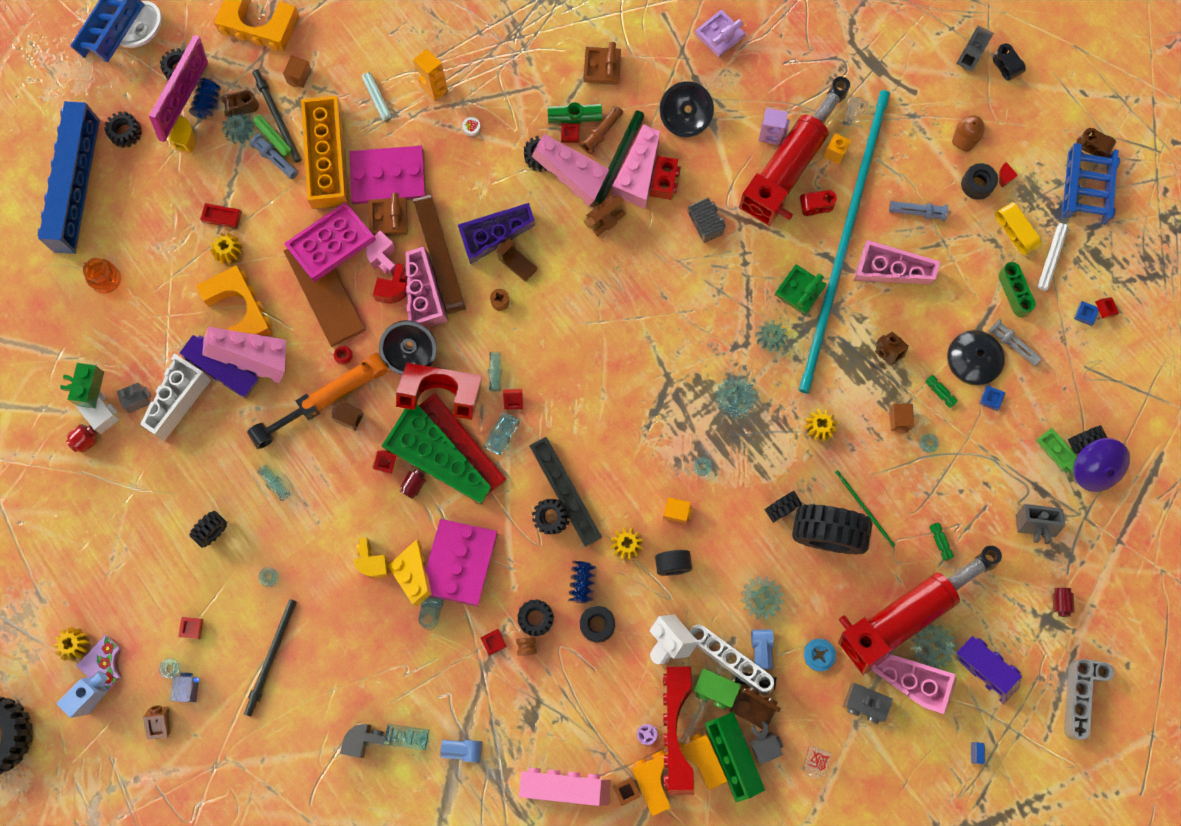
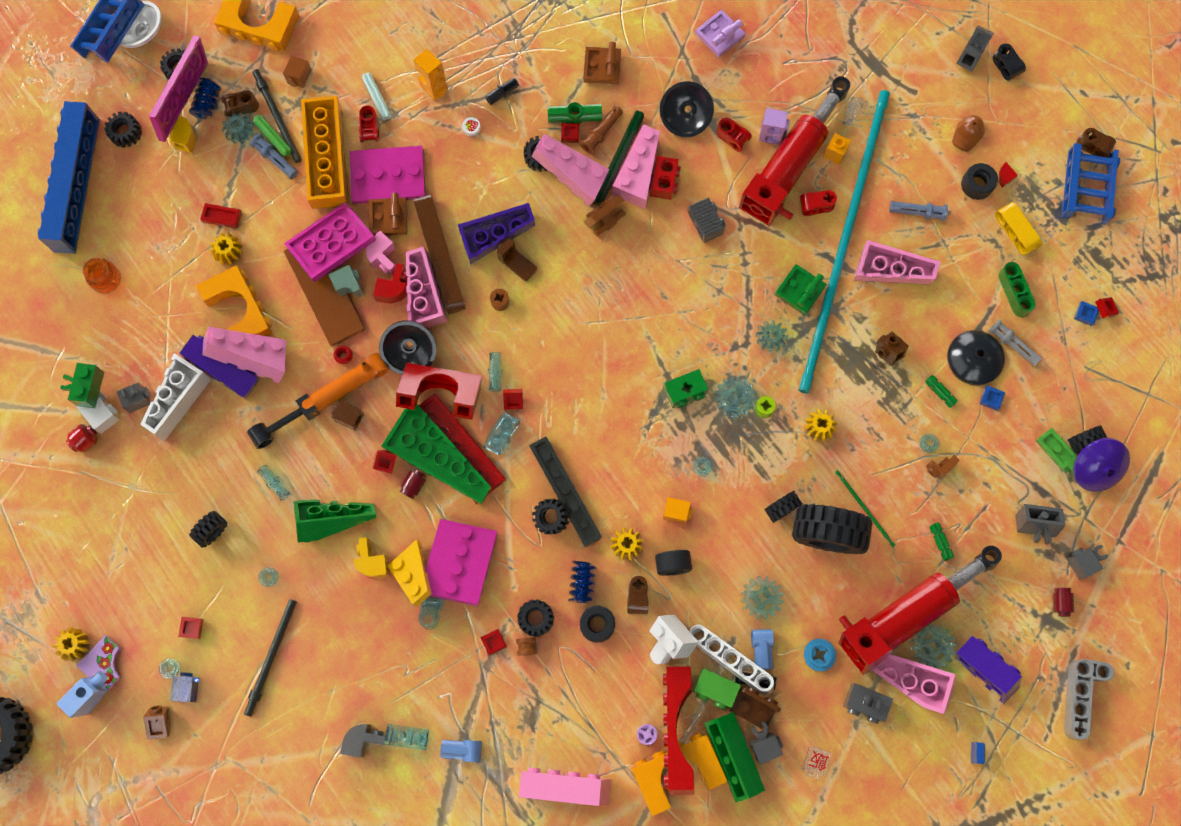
(321, 520): none -> green wedge
(347, 281): none -> sand green brick
(368, 127): none -> red piece
(501, 91): none -> black axle
(626, 791): dark orange brick -> none
(637, 600): none -> reddish brown piece
(692, 381): none -> green brick
(735, 136): none -> red piece
(762, 409): none -> lime wheel
(901, 417): dark orange brick -> none
(941, 469): none -> dark orange bracket
(1053, 257): white axle -> none
(1086, 561): none -> dark grey brick

